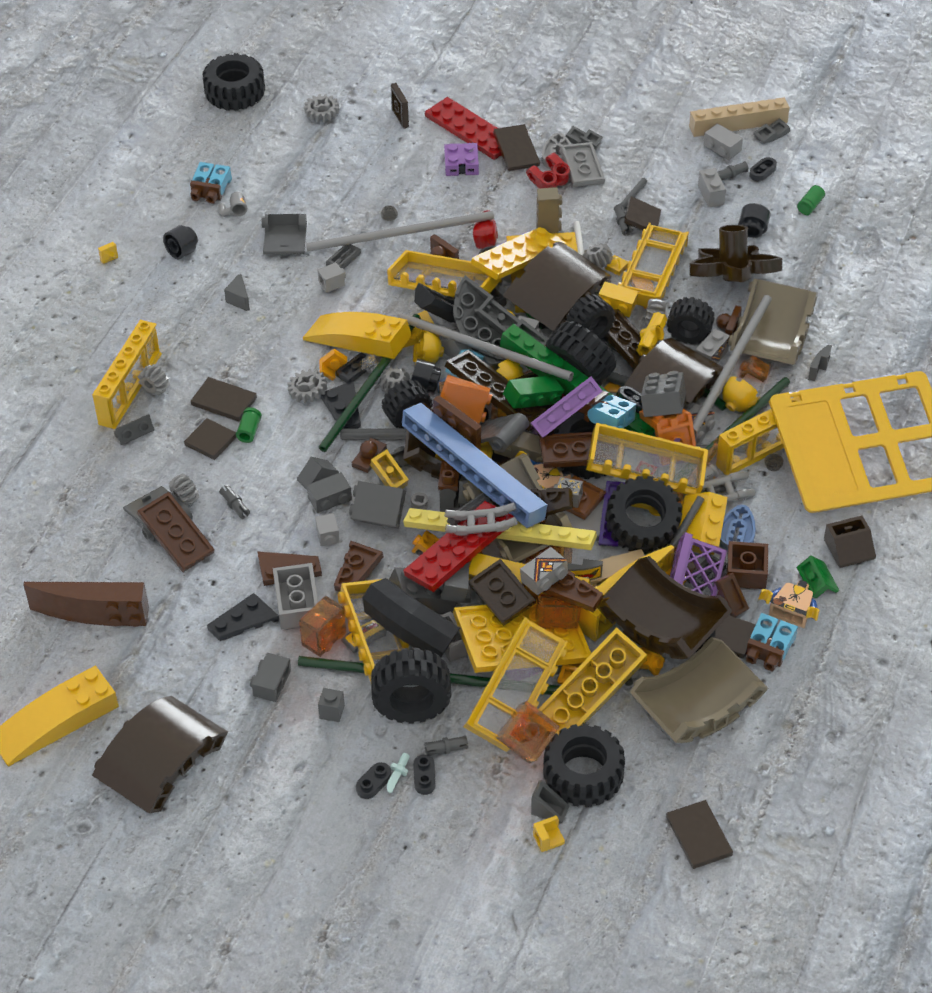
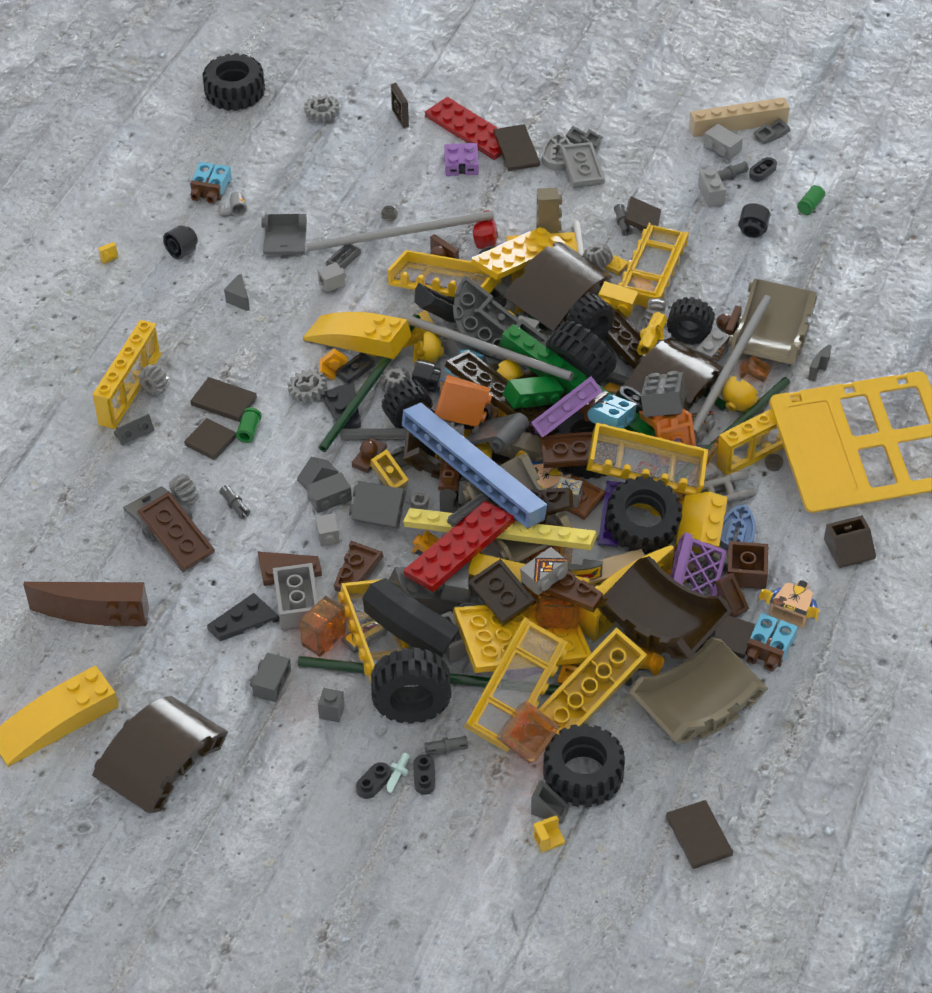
(369, 363): clear plate -> none
(458, 420): reddish brown wing -> none
(471, 515): light grey piece -> none
(550, 179): red piece -> none
(634, 191): dark grey bar -> none
(687, 521): dark grey bar -> none
(734, 257): dark brown plant -> none
(817, 576): green panel -> none

